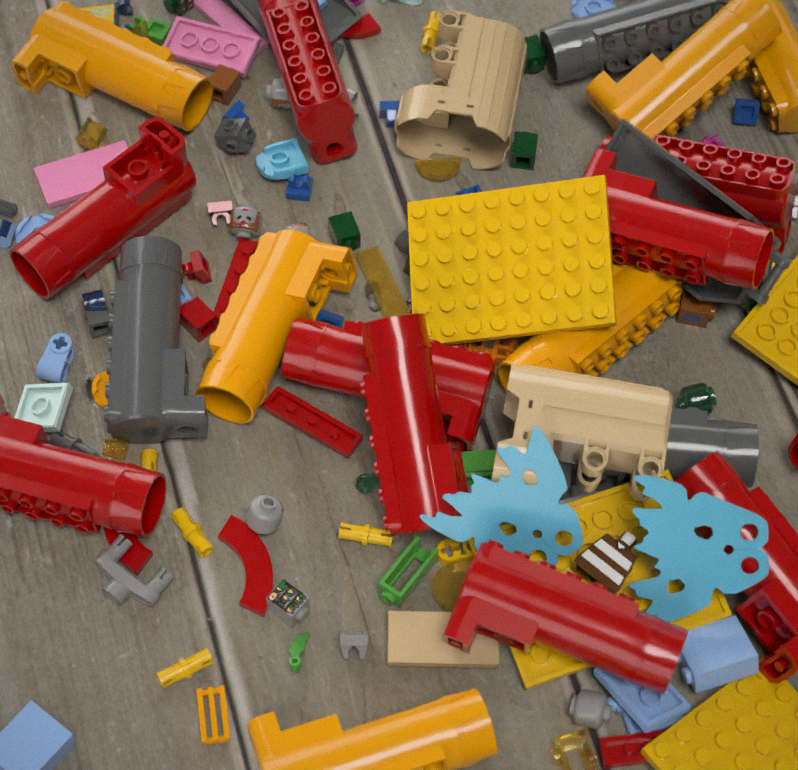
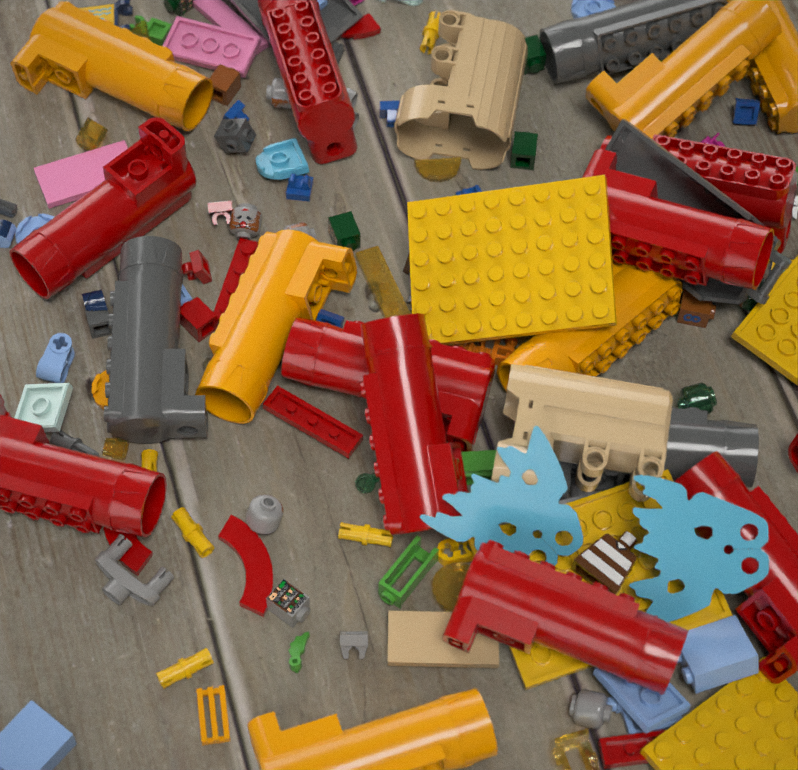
(402, 241): dark grey hose -> none

